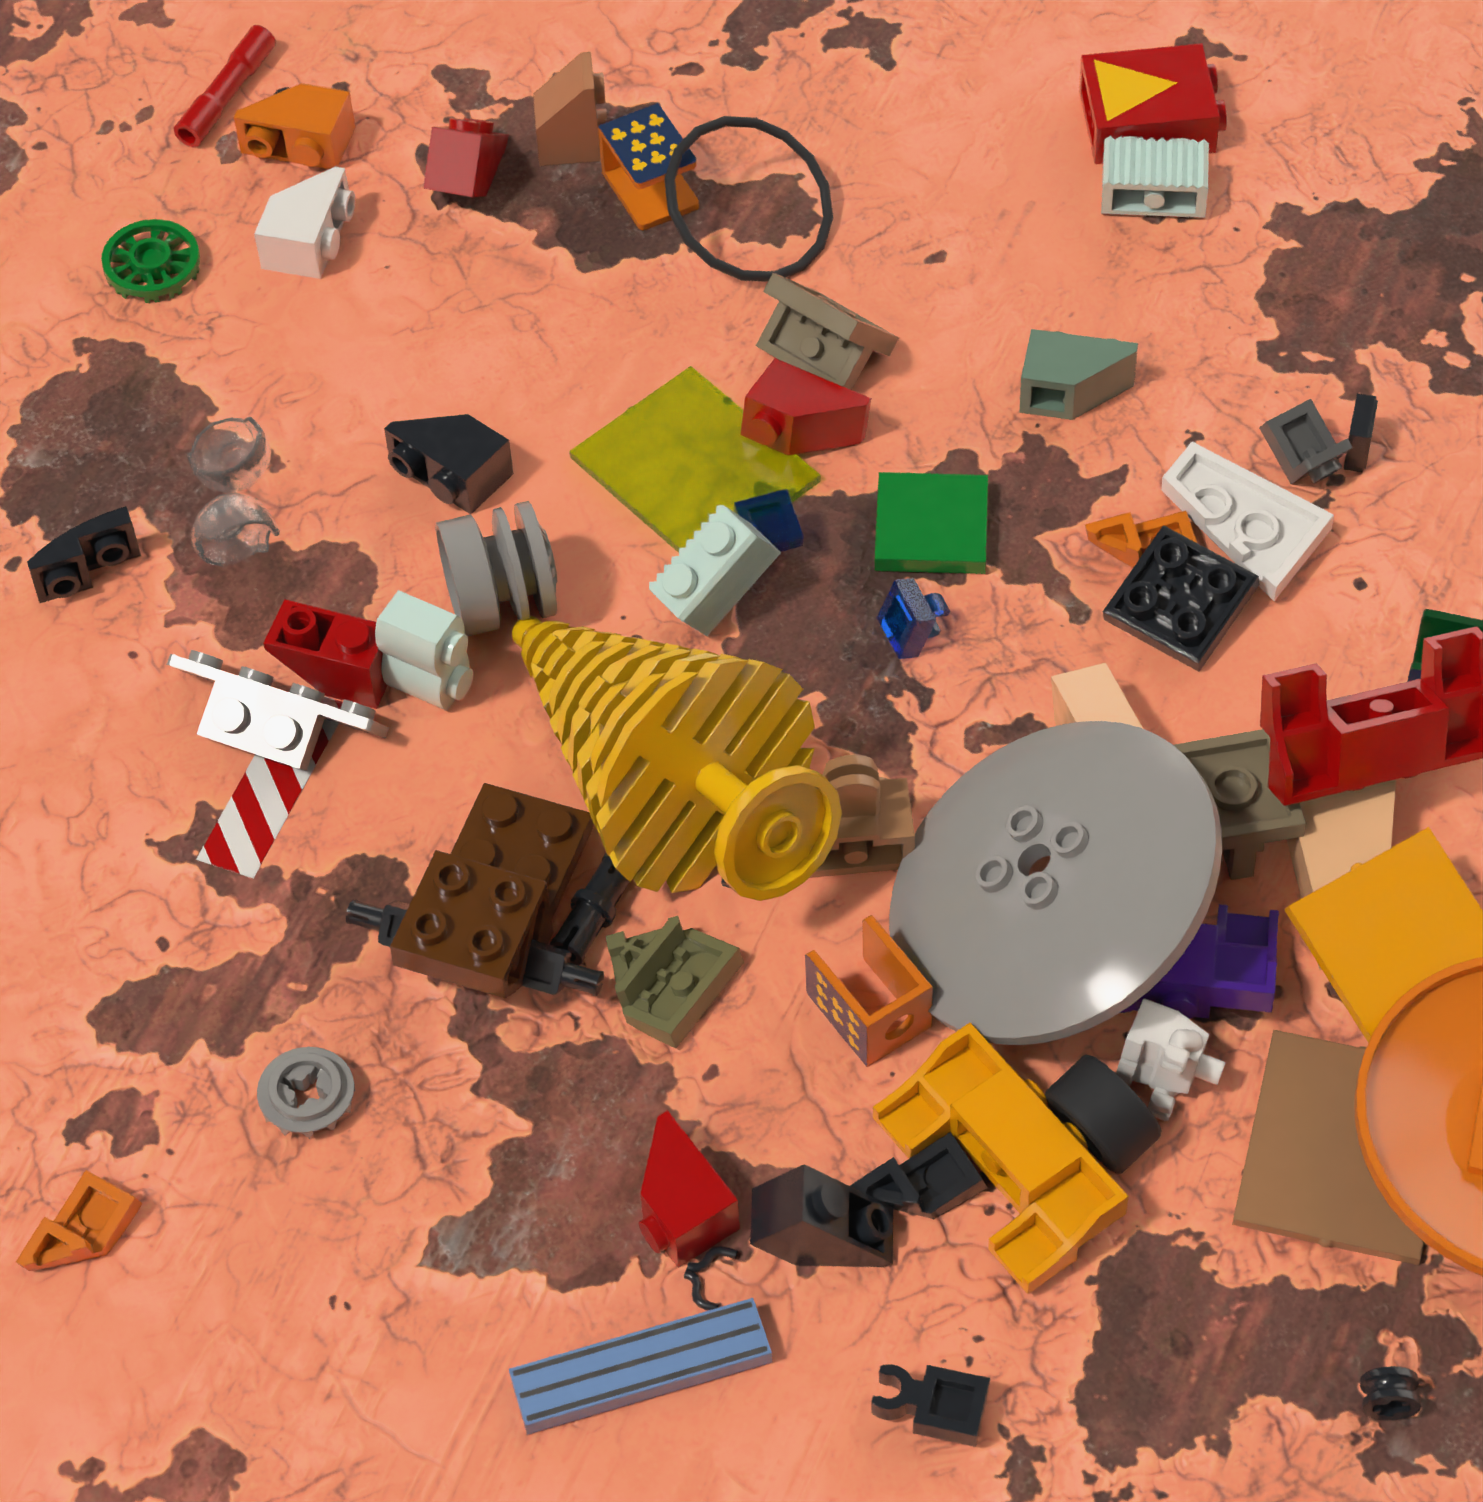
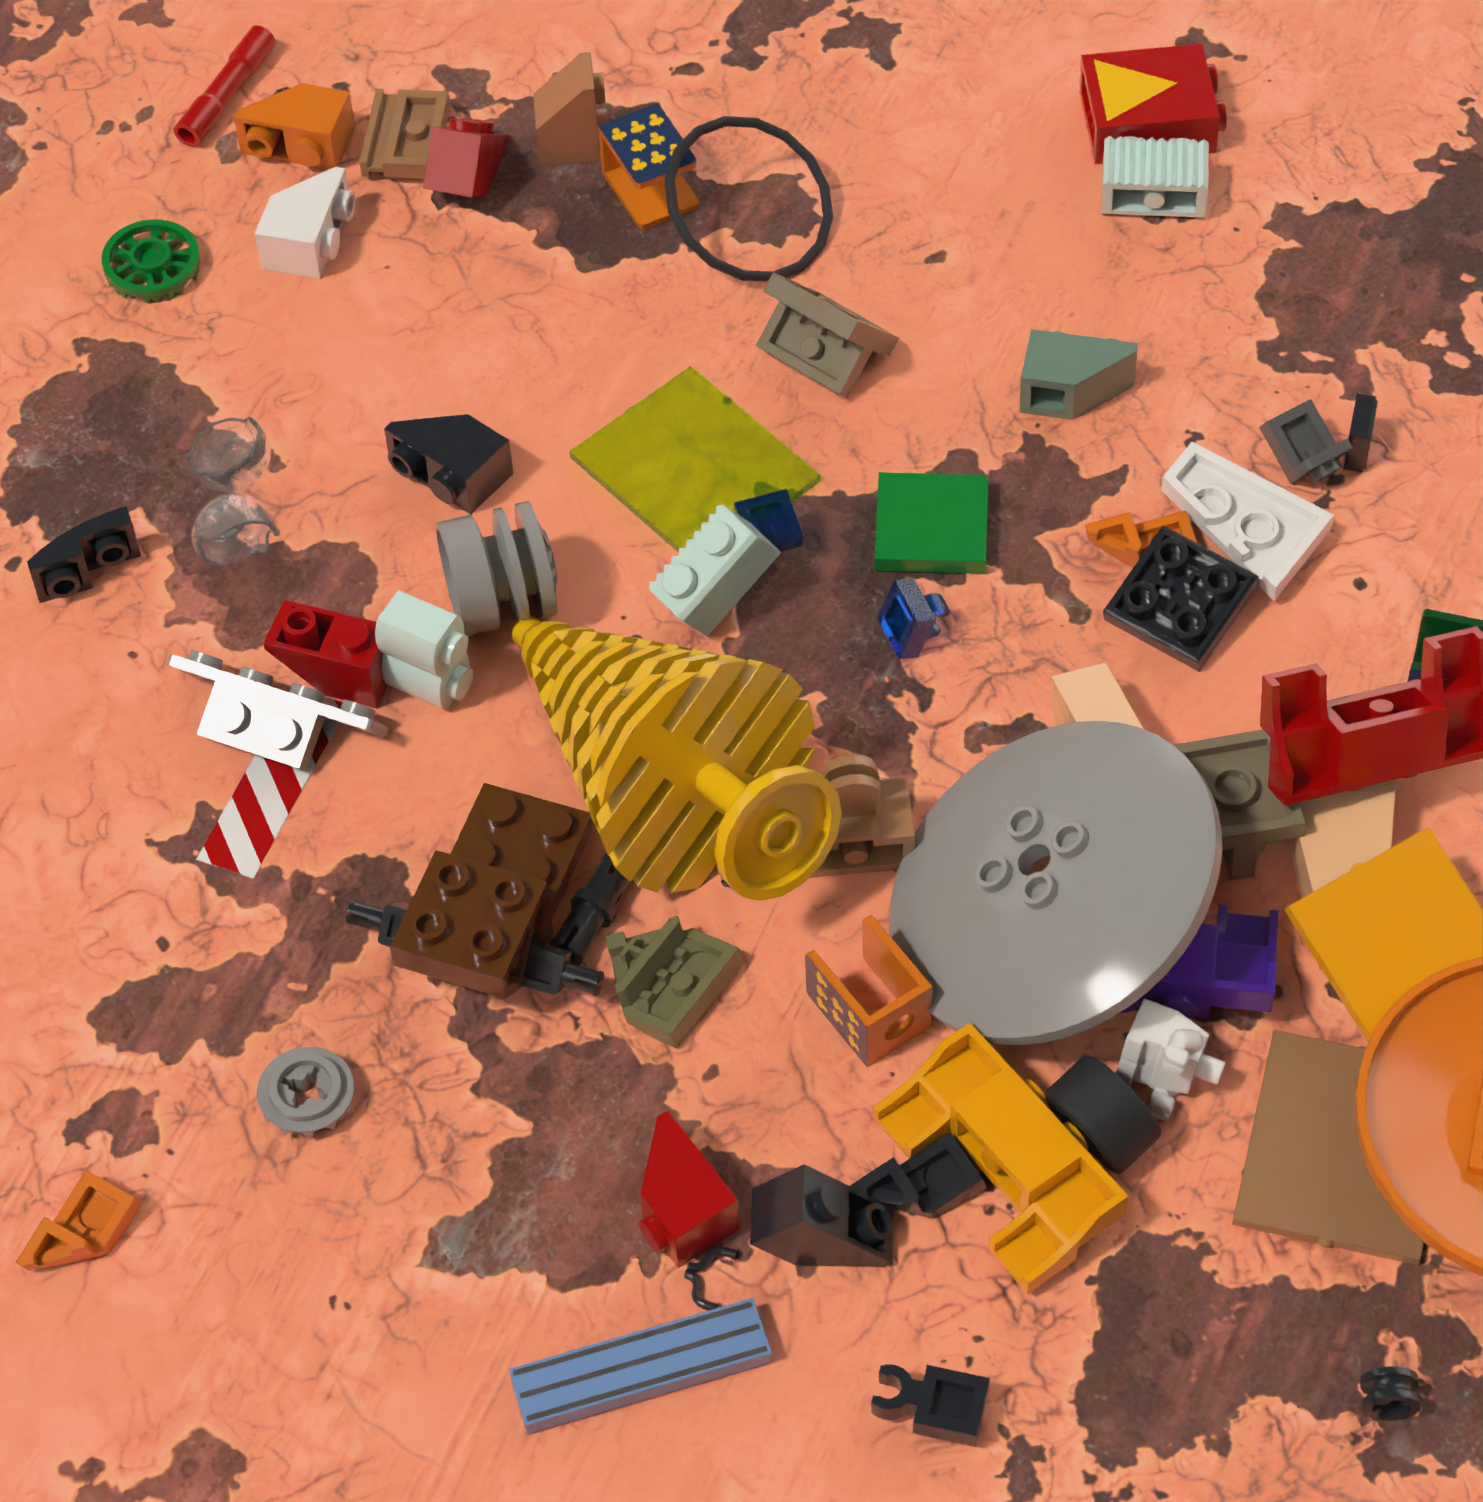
(401, 132): none -> medium nougat plate
(802, 411): red slope -> none

